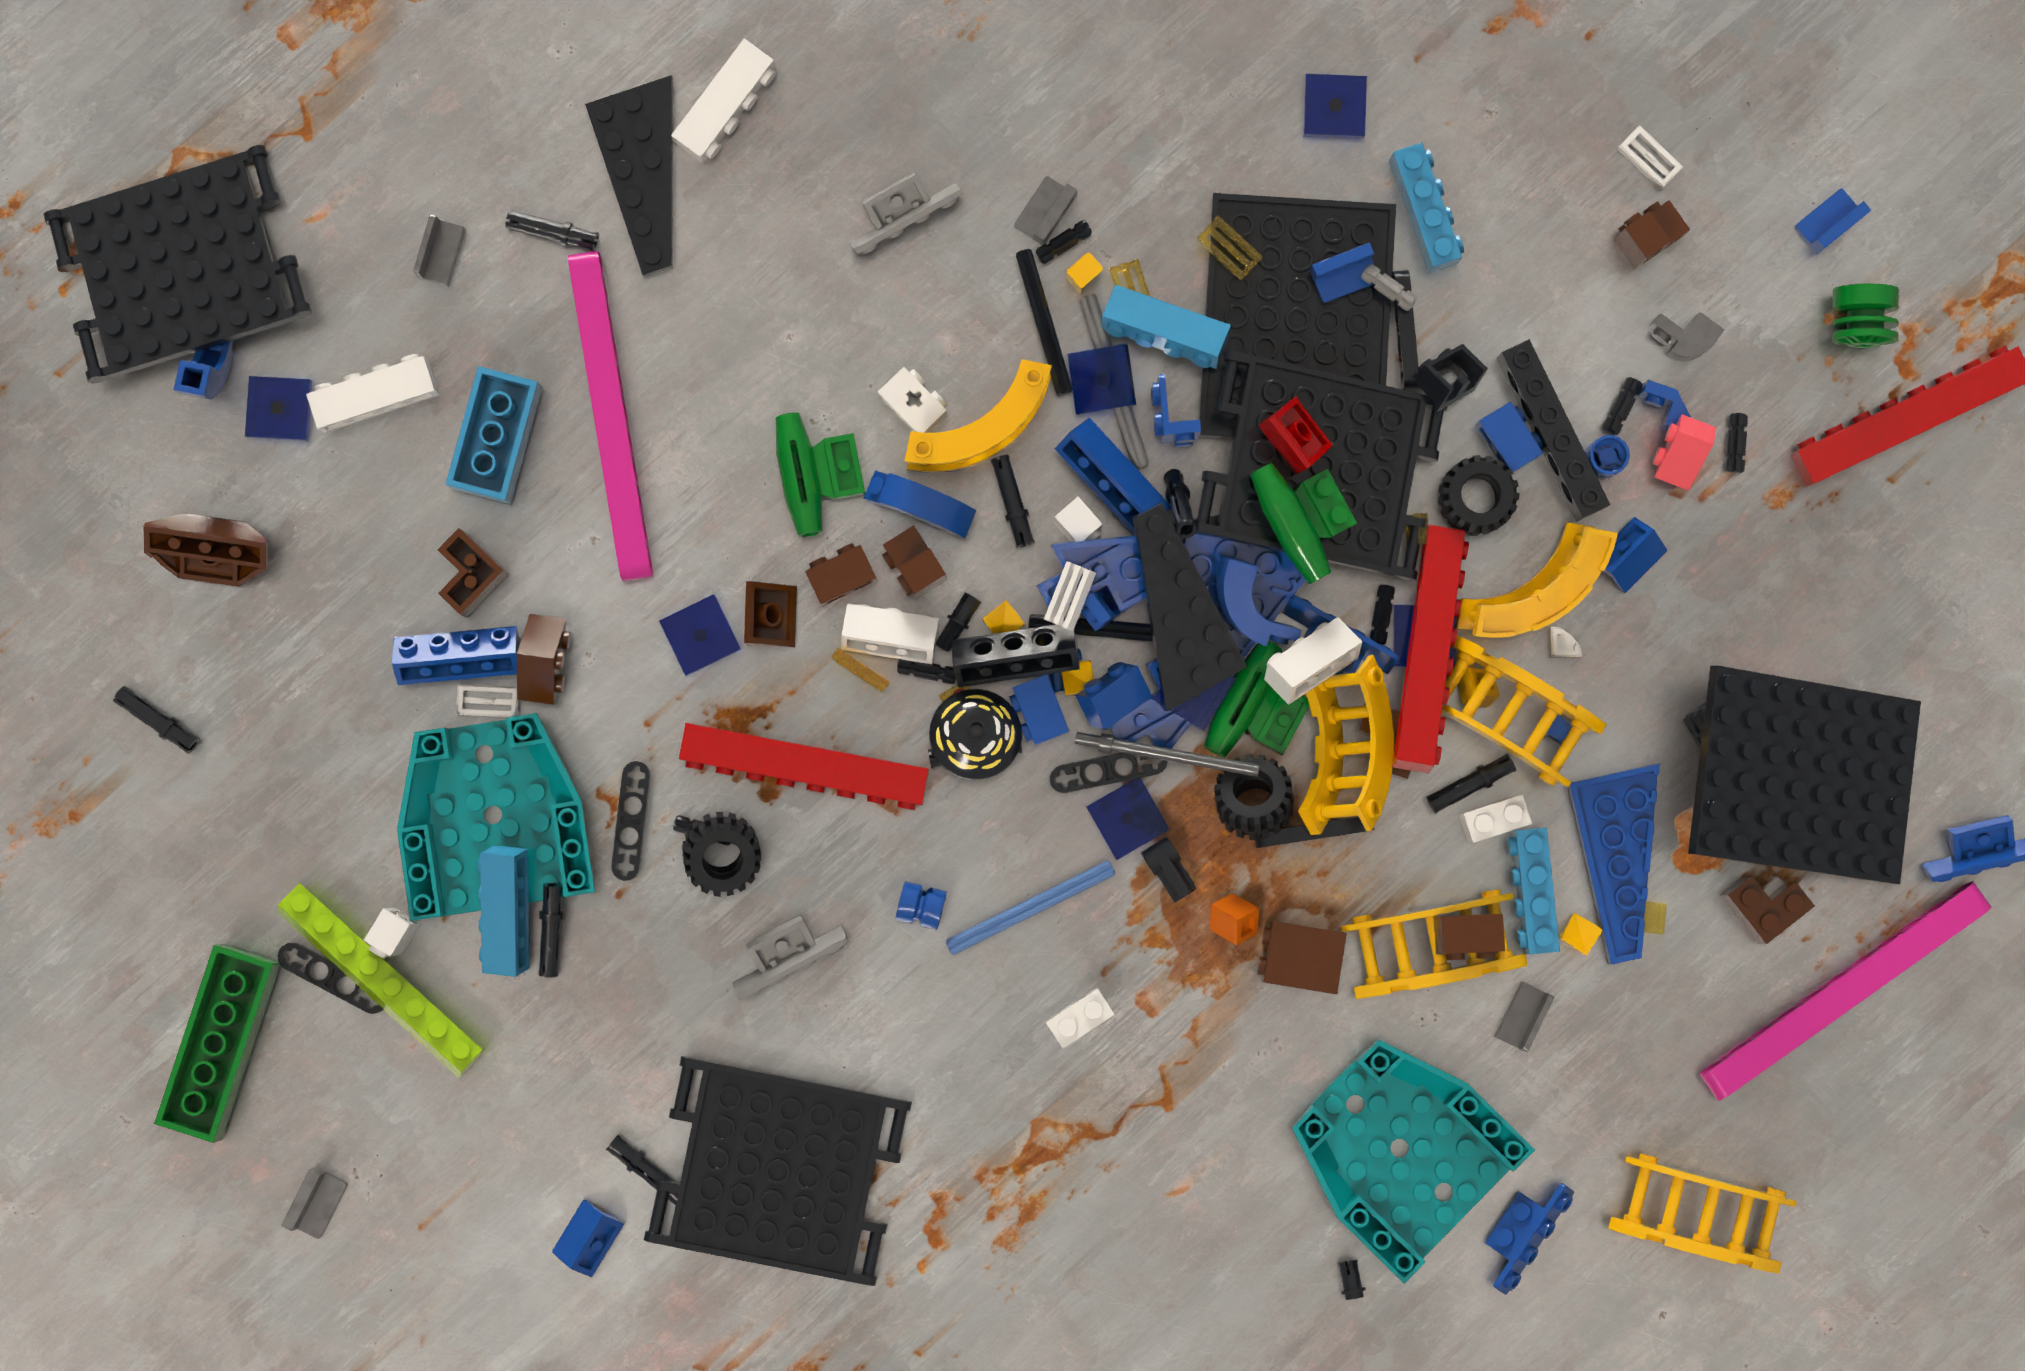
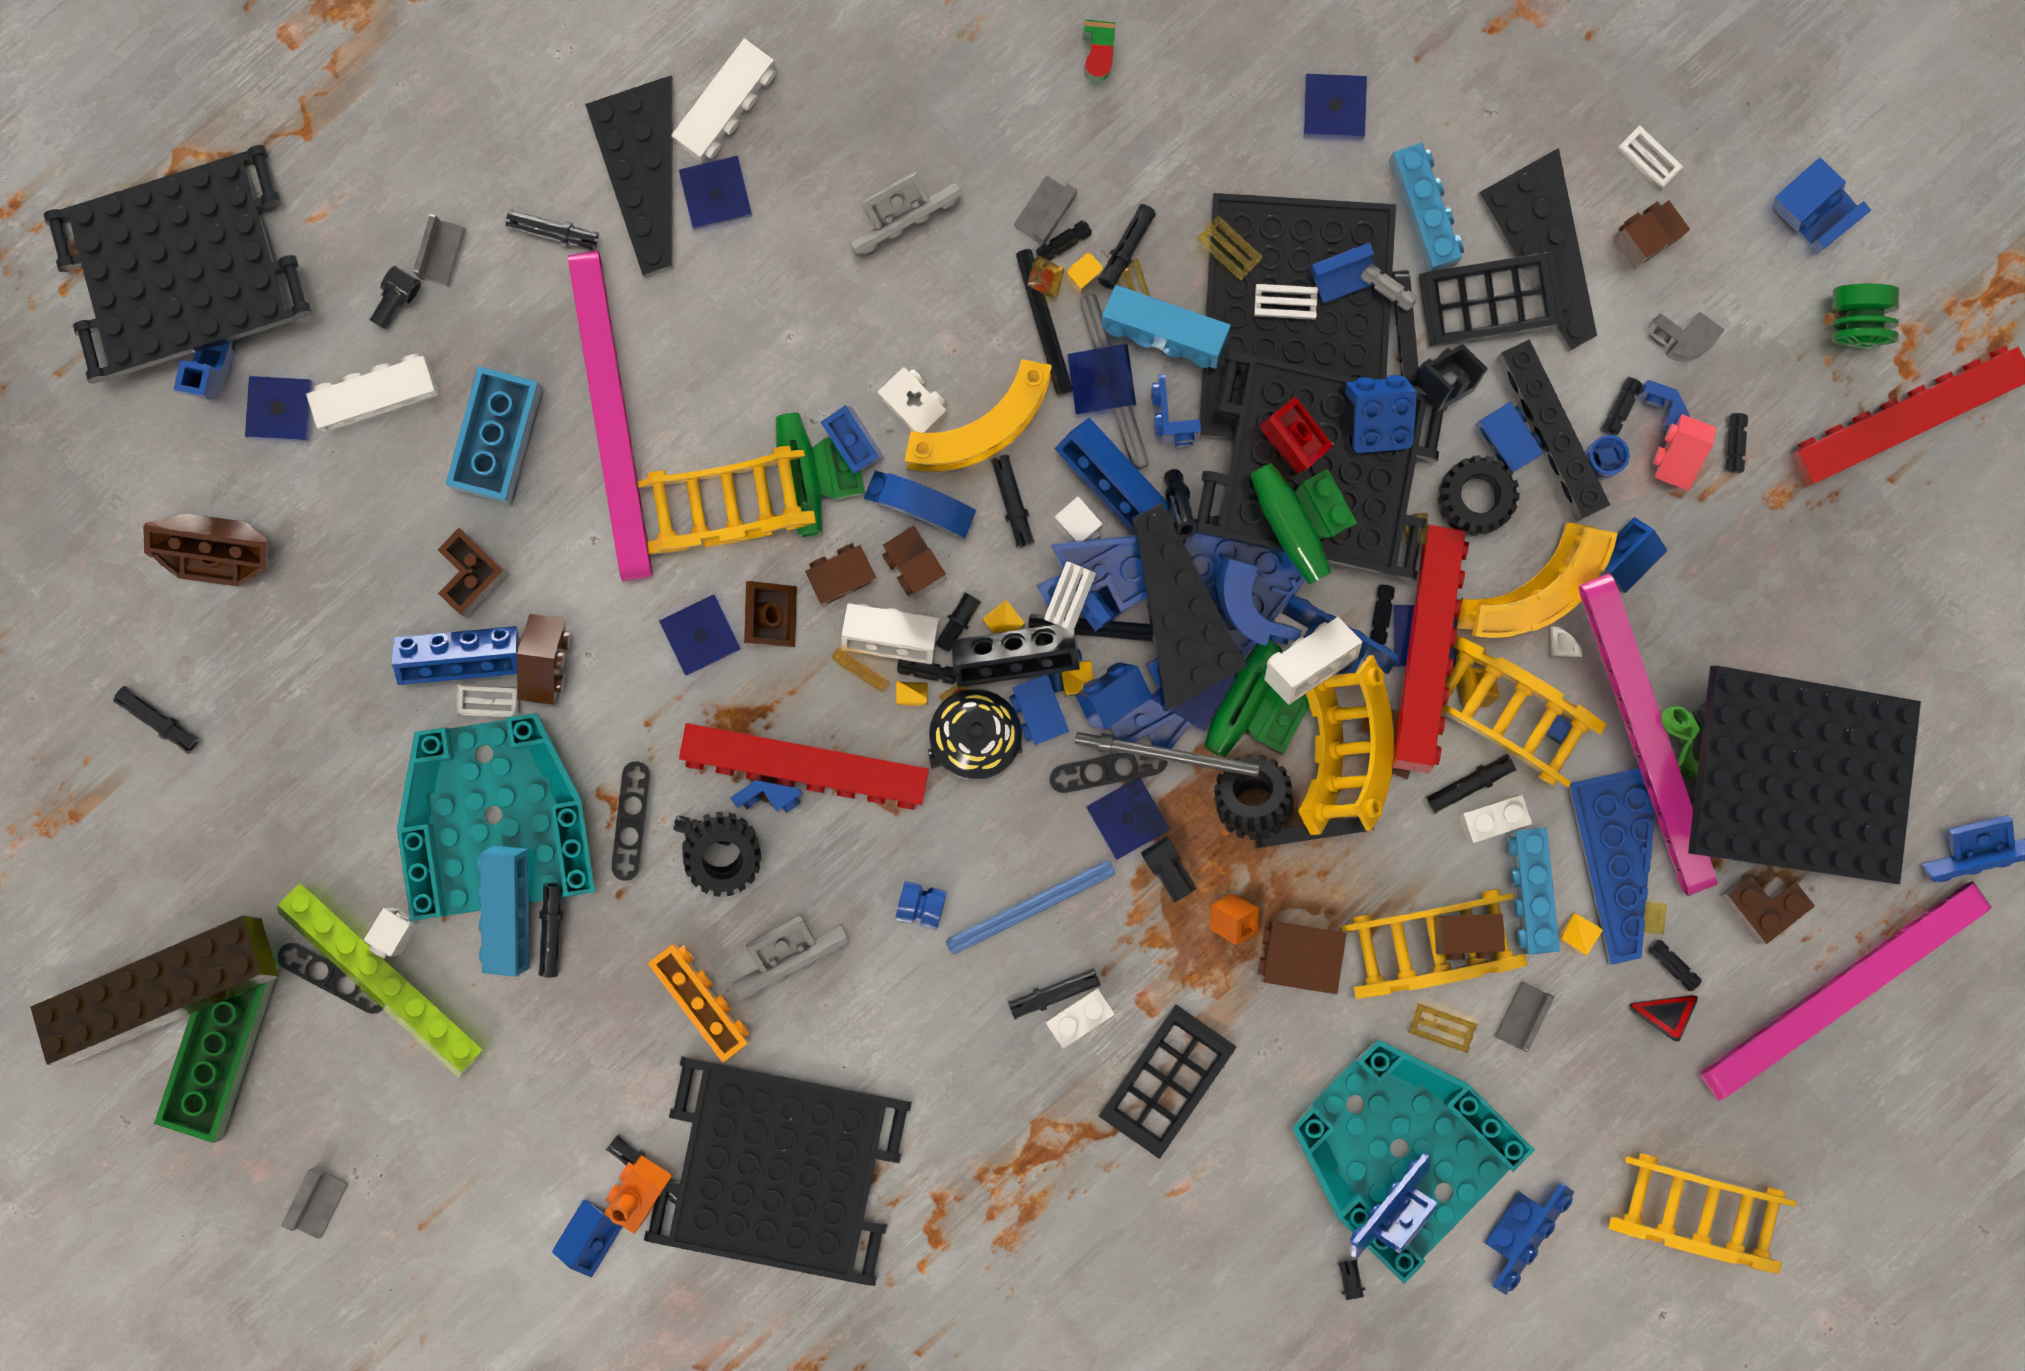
(154, 991): none -> dark brown brick
(397, 289): none -> black pin
(637, 1194): none -> orange brick
(699, 1002): none -> light orange brick
(715, 192): none -> clear blue tile
(735, 529): none -> yellow fence
(779, 796): none -> blue slope
(852, 439): none -> blue panel
(911, 693): none -> yellow slope
(1046, 277): none -> clear yellow tile
(1053, 993): none -> black pin
(1101, 49): none -> leg
(1121, 256): none -> black pin
(1167, 1081): none -> black piece
(1282, 289): none -> white tile
(1382, 413): none -> blue bracket
(1400, 1214): none -> blue bracket
(1468, 1037): none -> clear yellow tile
(1491, 299): none -> black piece
(1537, 217): none -> black wing
(1645, 730): none -> dark pink beam
(1667, 1014): none -> piece
(1675, 965): none -> black axle
(1683, 725): none -> bright green plant
(1809, 195): none -> blue brick

